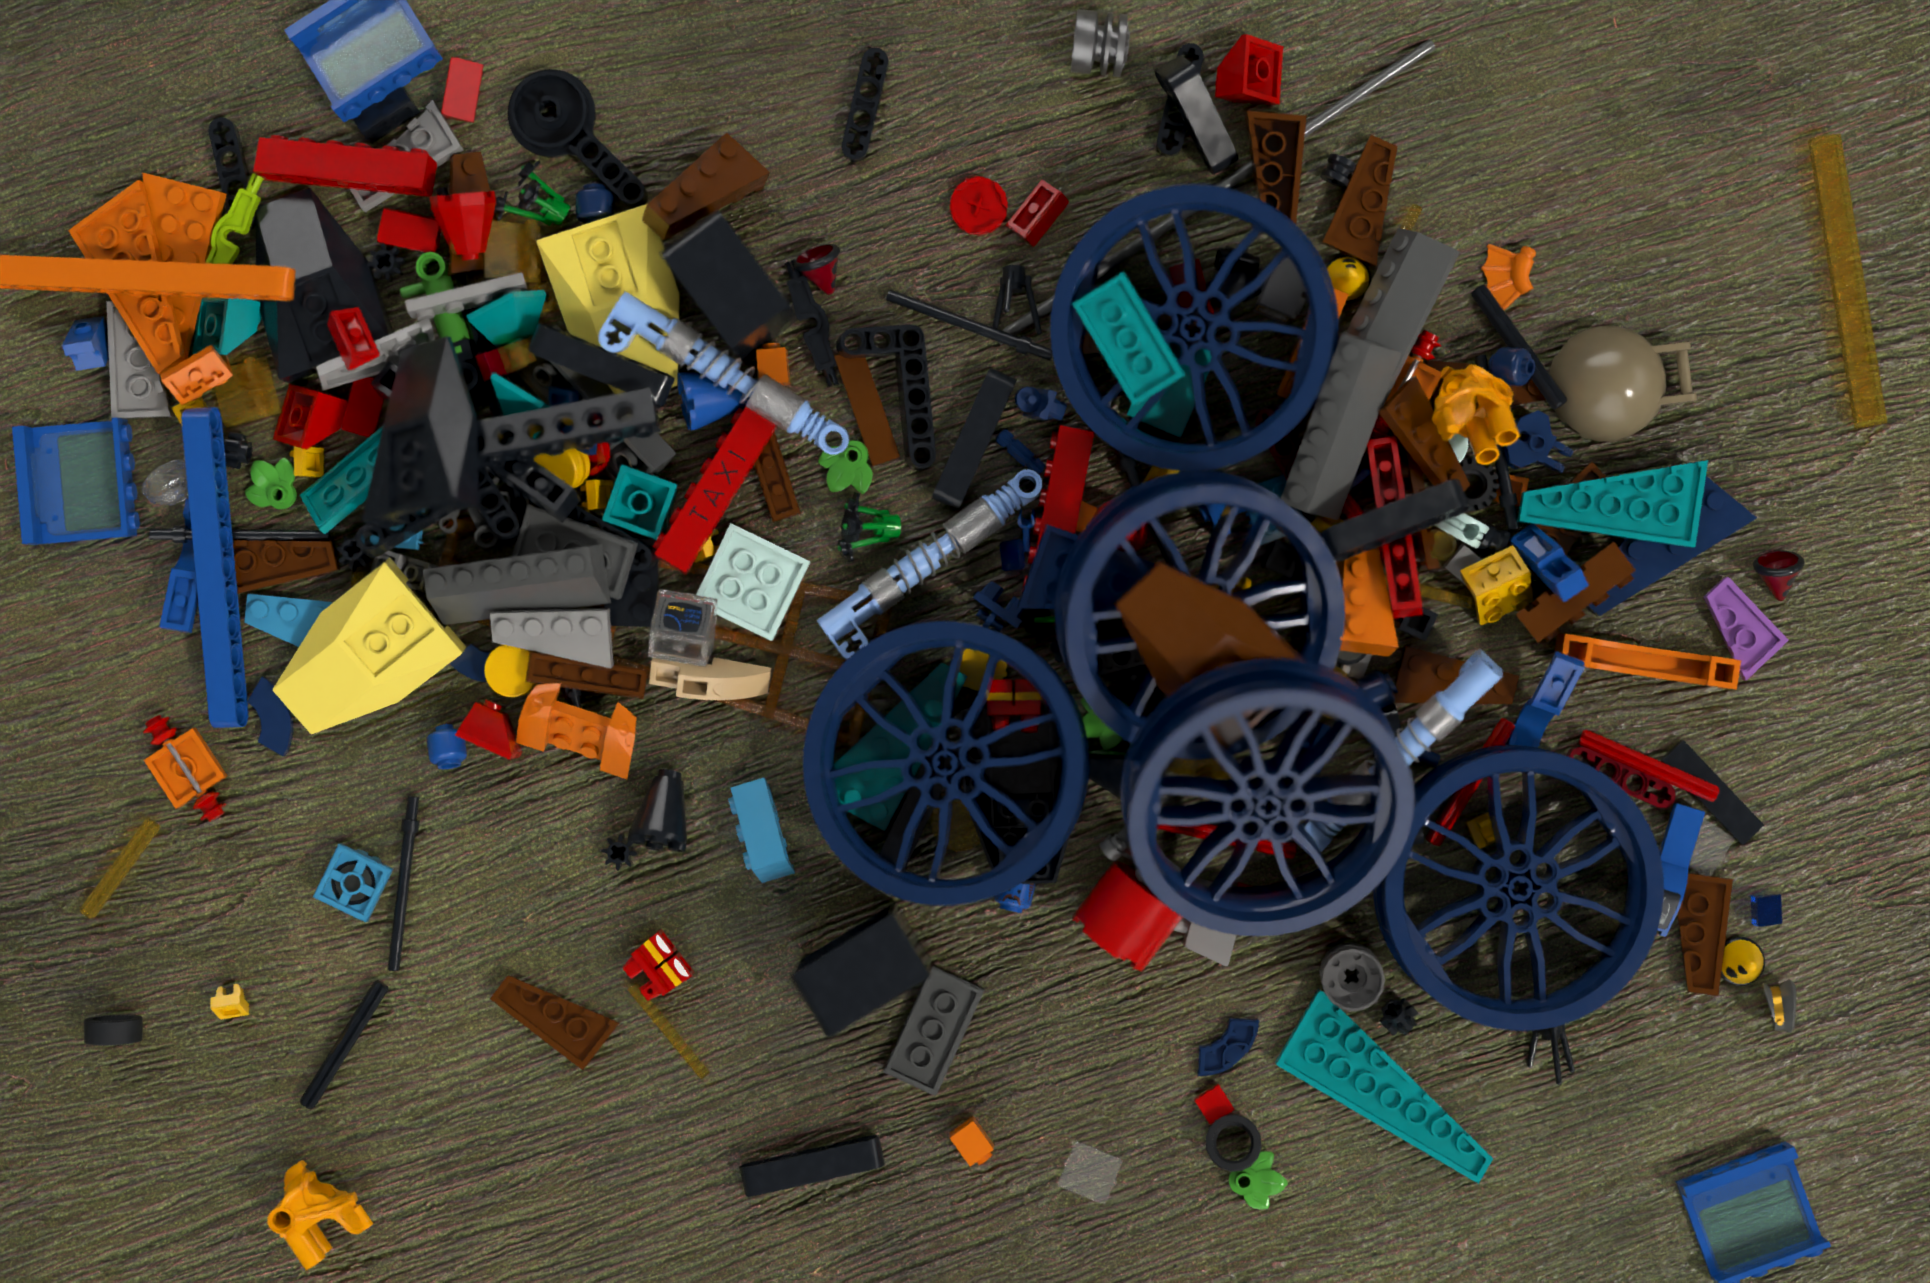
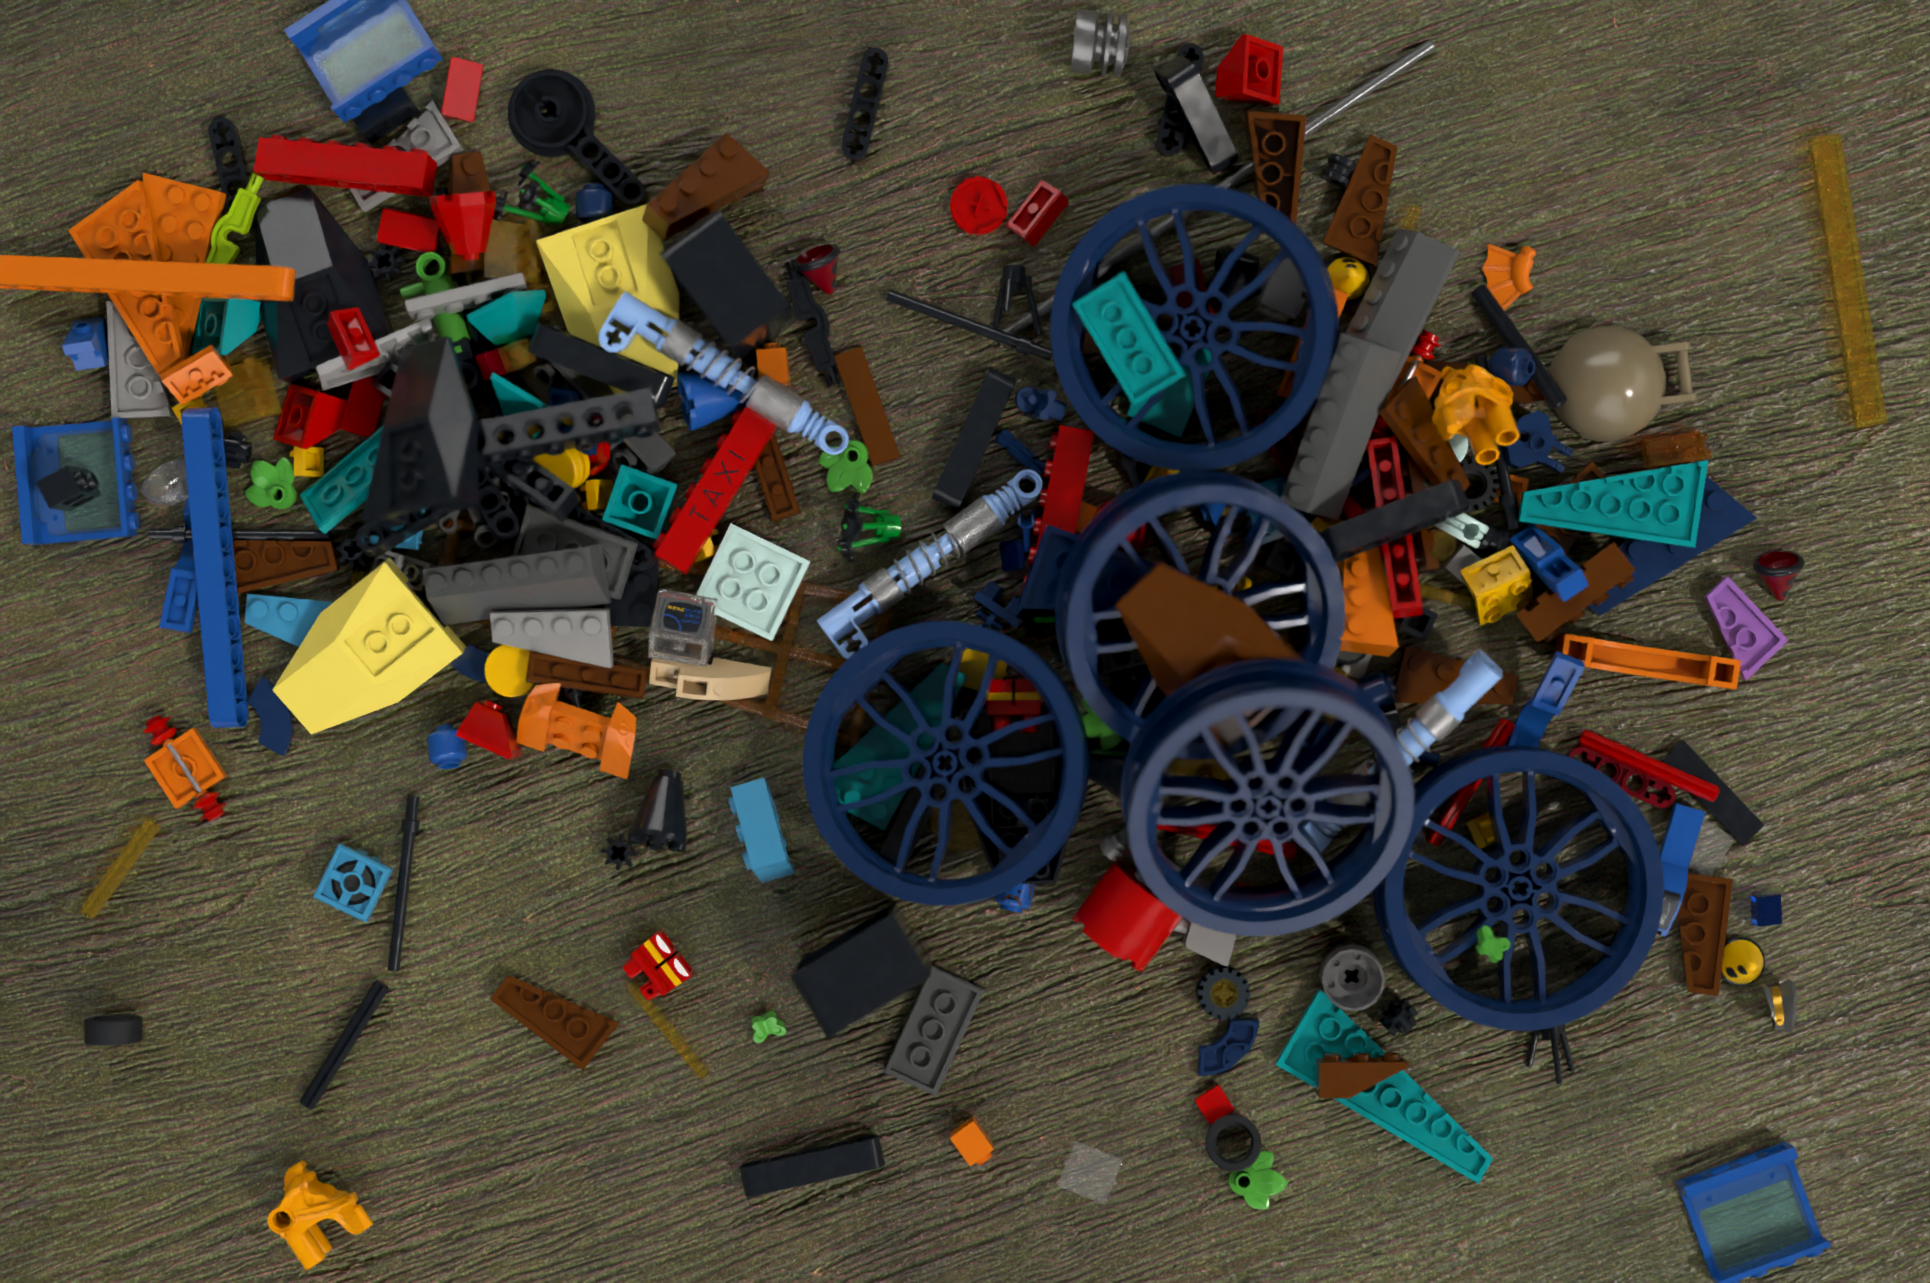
(69, 488): none -> black brick
(229, 1005): yellow tile -> none
(767, 1025): none -> bright green piece
(906, 382): black beam -> none
(1229, 999): none -> black wheel
(1349, 1076): none -> reddish brown slope
(1490, 945): none -> bright green piece
(1675, 449): none -> clear orange hinge

